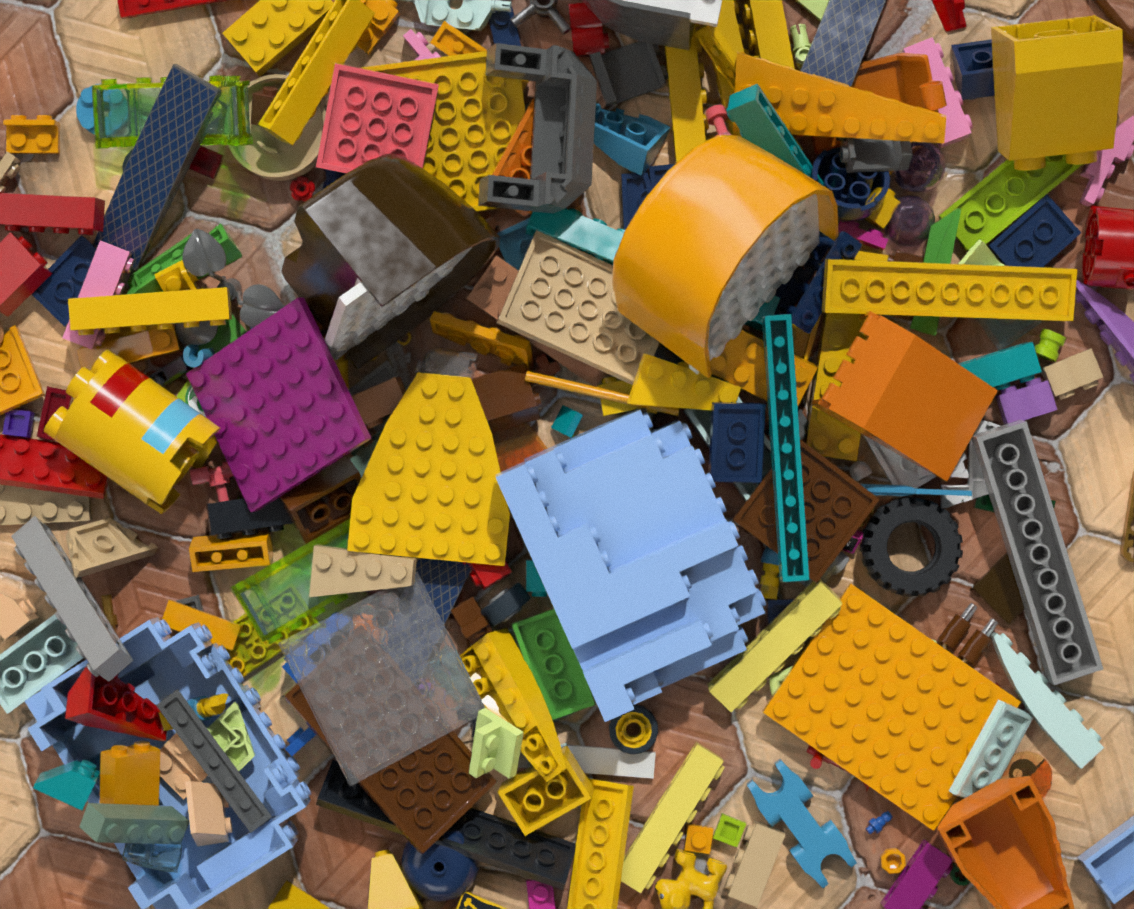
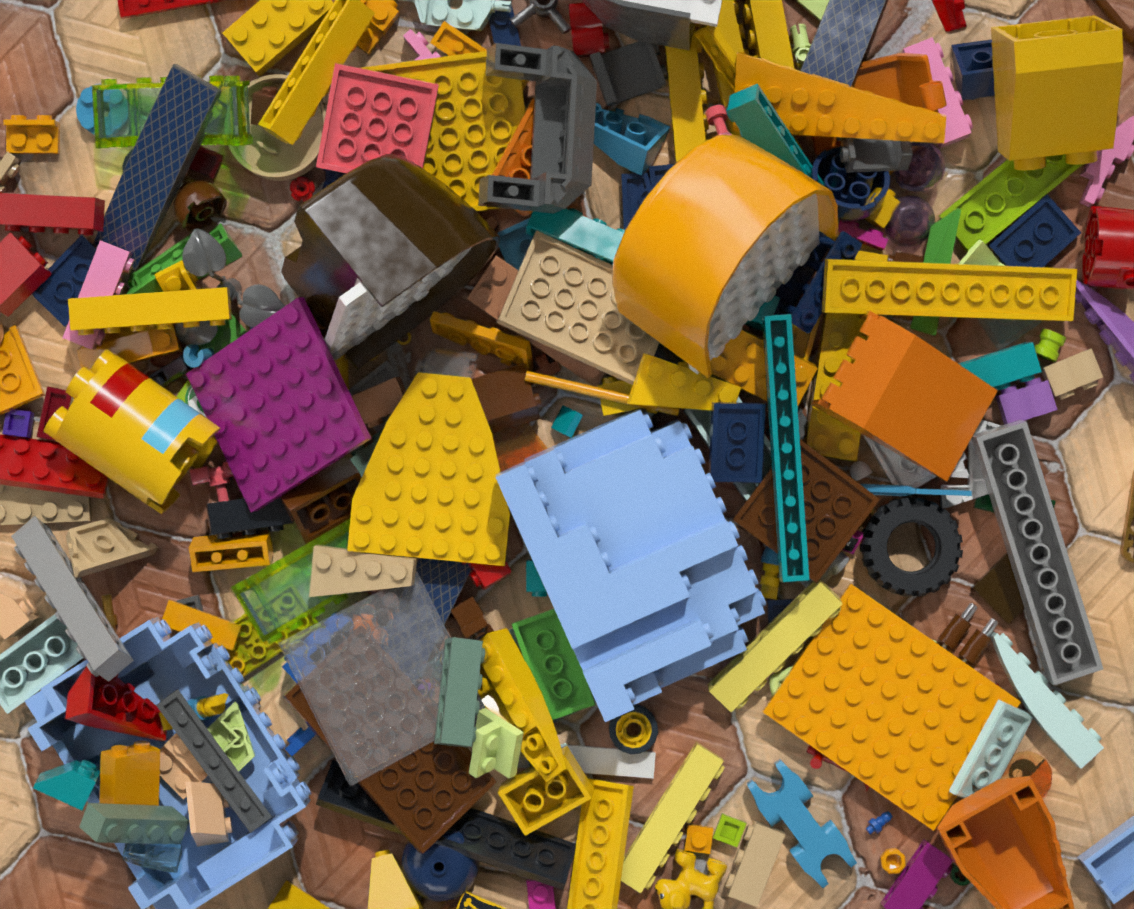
(197, 204): none -> reddish brown cylinder
(459, 692): none -> sand green brick
(505, 604): black wheel -> none

